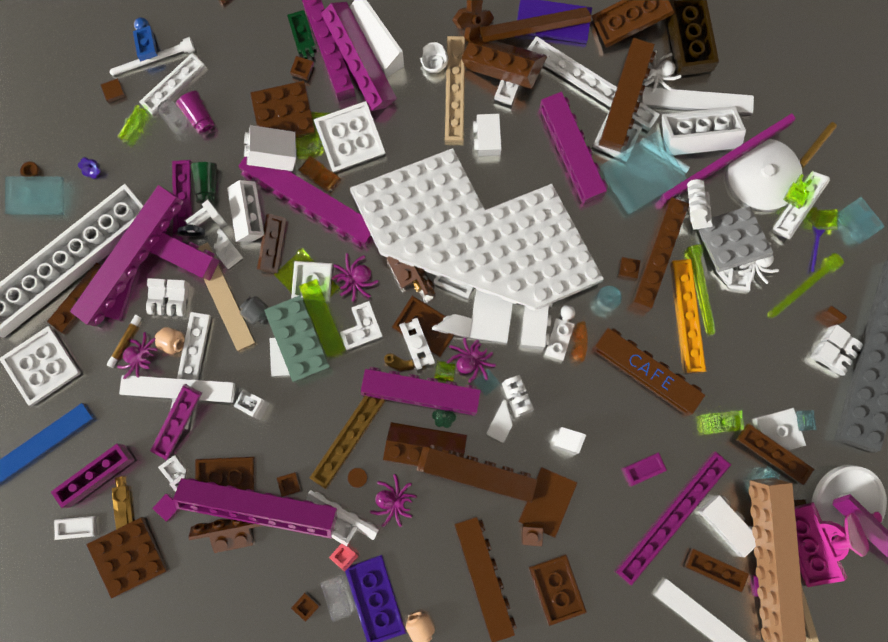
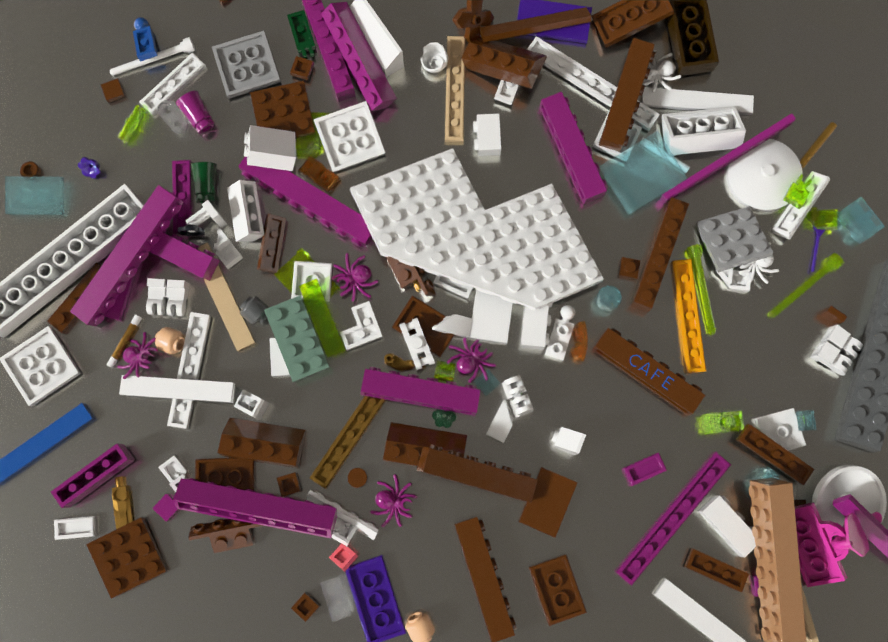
(176, 421): magenta tile -> none
(246, 64): none -> light grey plate
(262, 442): none -> reddish brown slope
(532, 534): reddish brown plate -> none
(699, 205): white legs -> none

